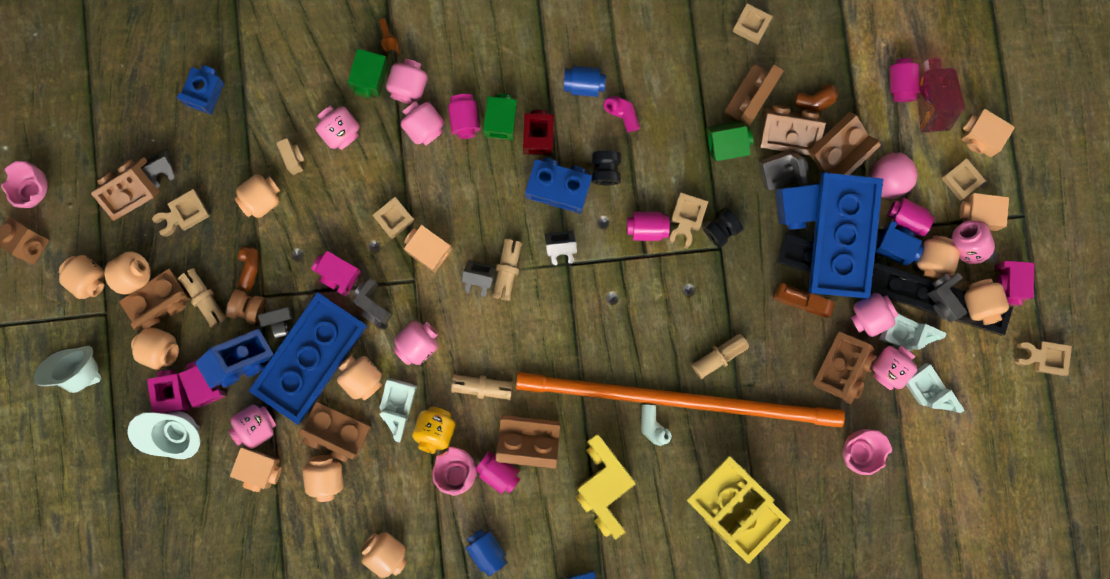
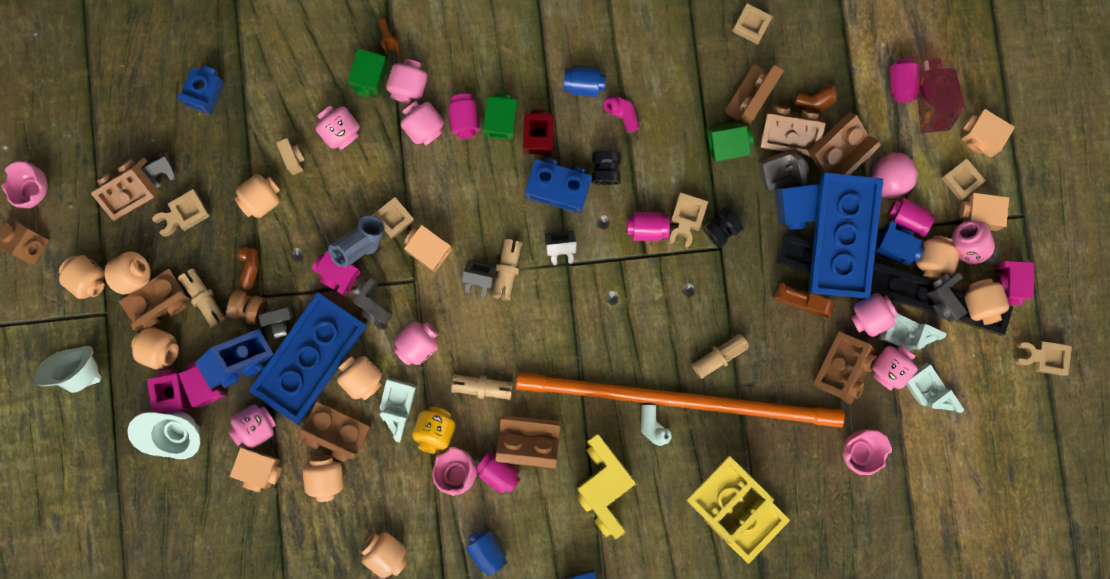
(357, 242): none -> sand blue piece

